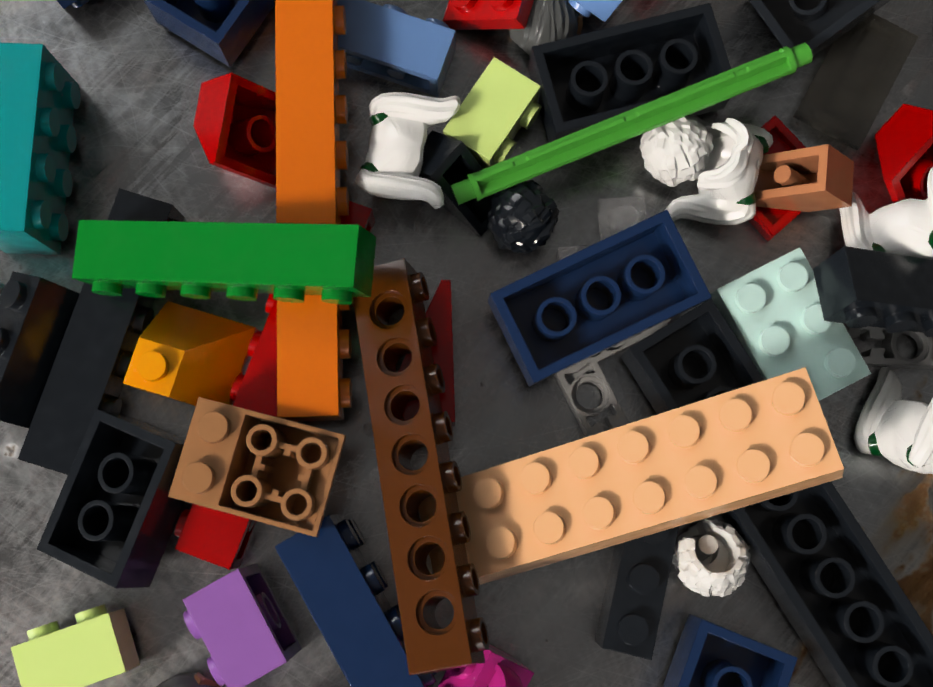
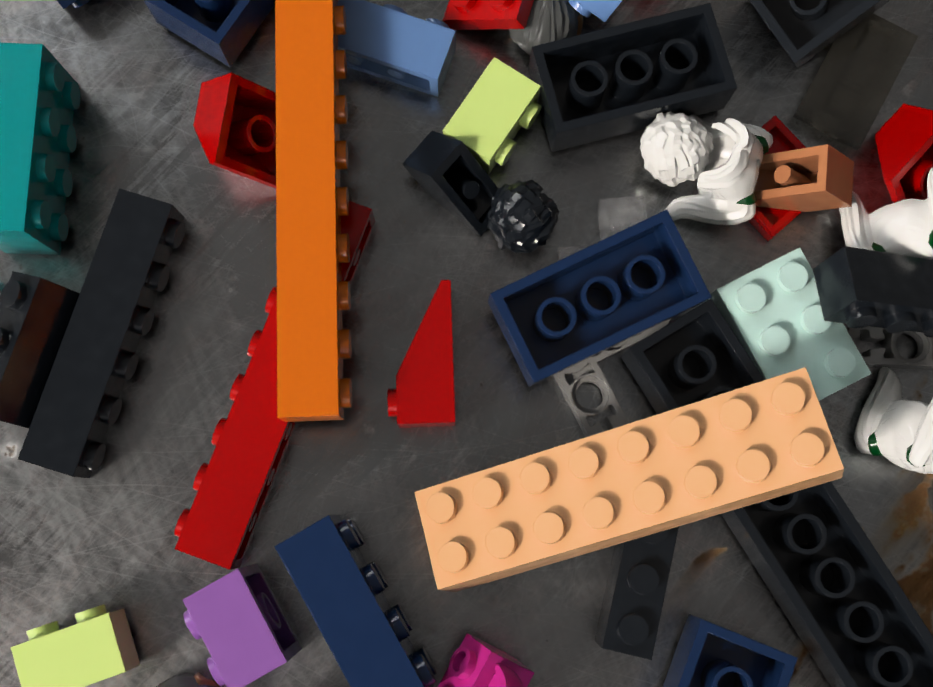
(116, 502): black brick -> none
(189, 355): light orange slope -> none
(226, 258): green brick -> none
(257, 466): medium nougat slope -> none
(398, 145): white hair -> none
(403, 489): reddish brown brick -> none
(632, 123): bright green piece -> none
(711, 558): white piece -> none

